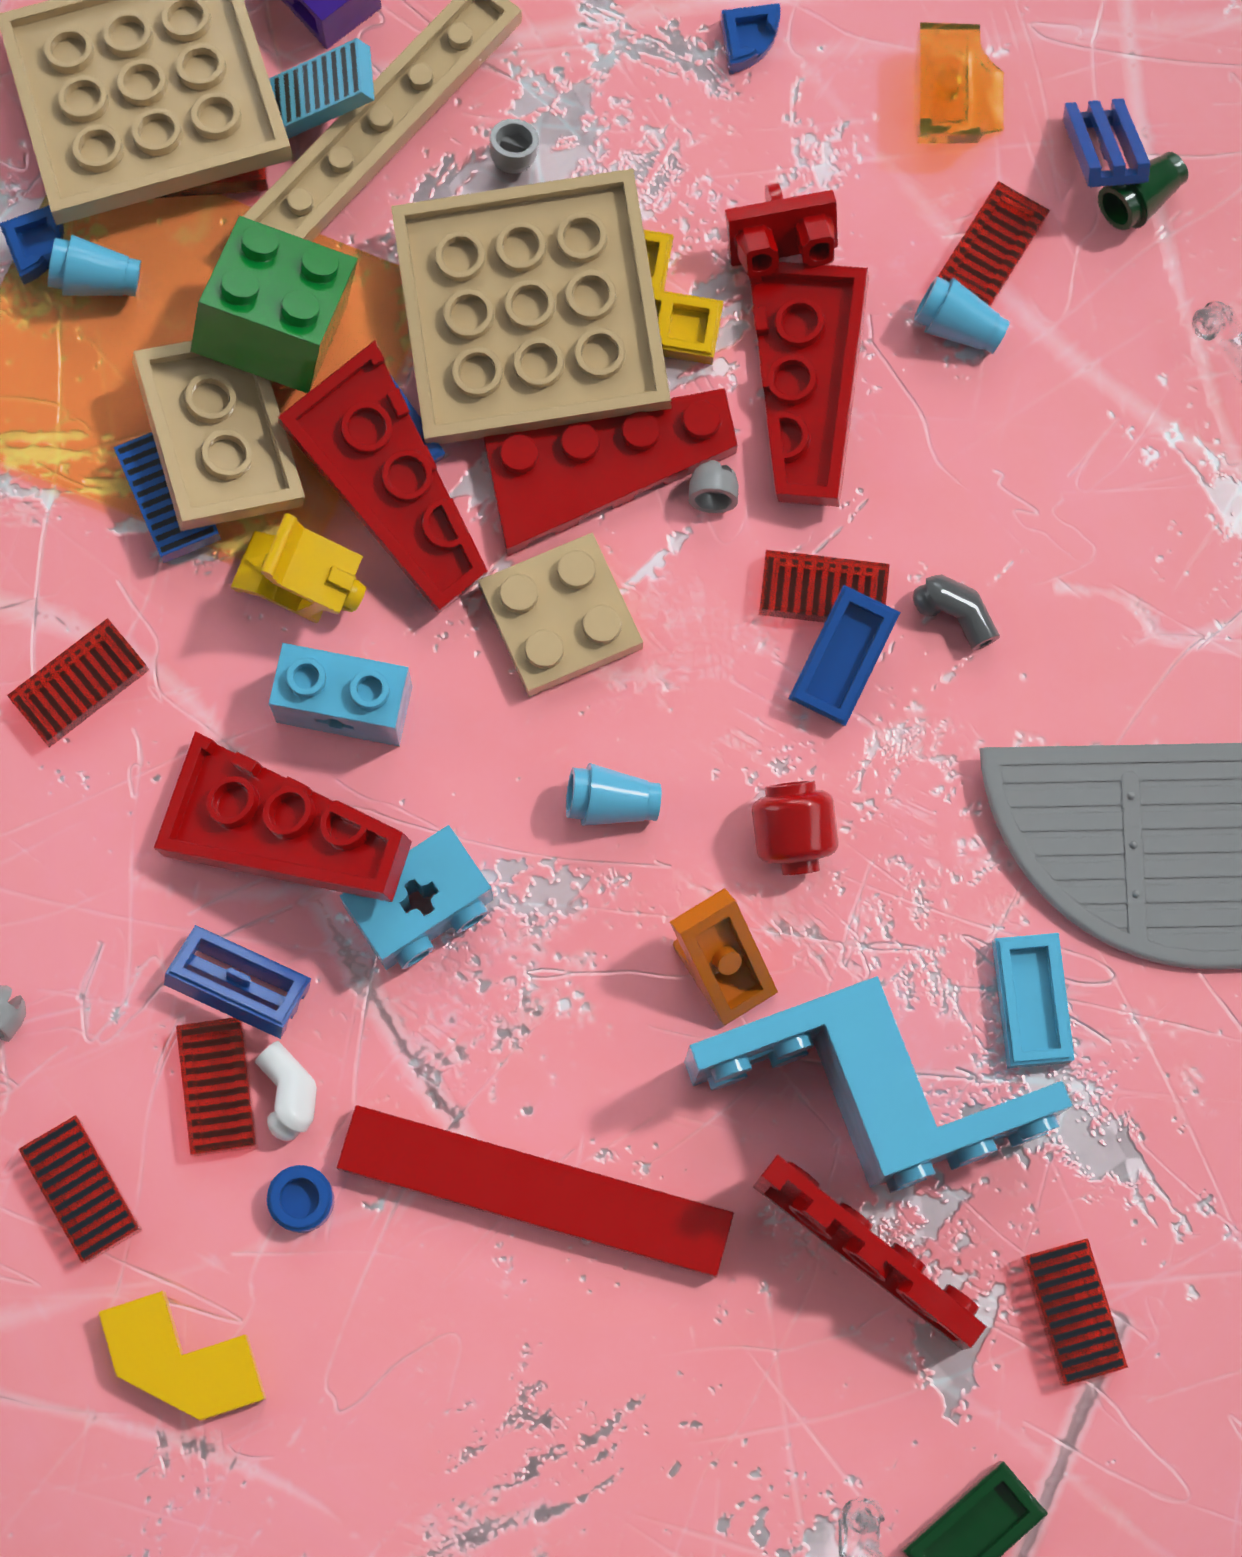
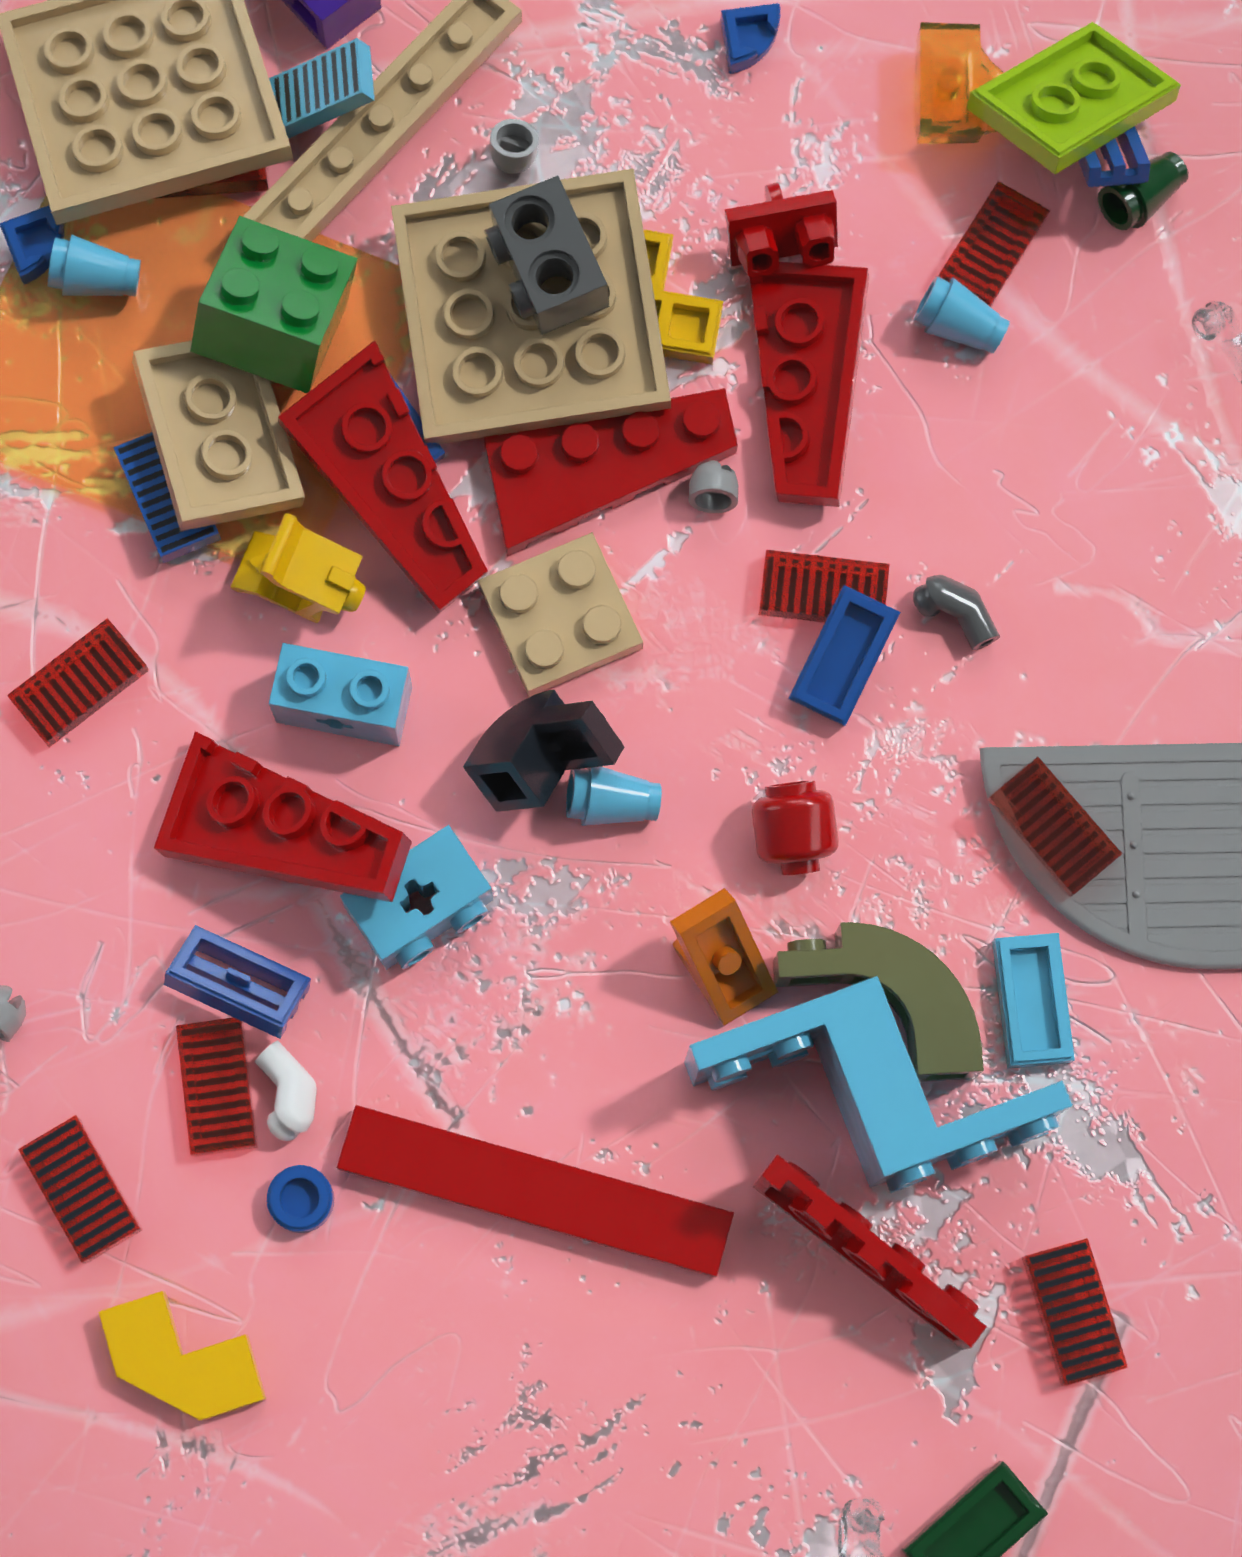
(532, 747): none -> black brick
(558, 252): none -> dark grey brick
(917, 985): none -> olive arch
(1054, 826): none -> clear red tile
(1073, 97): none -> lime tile

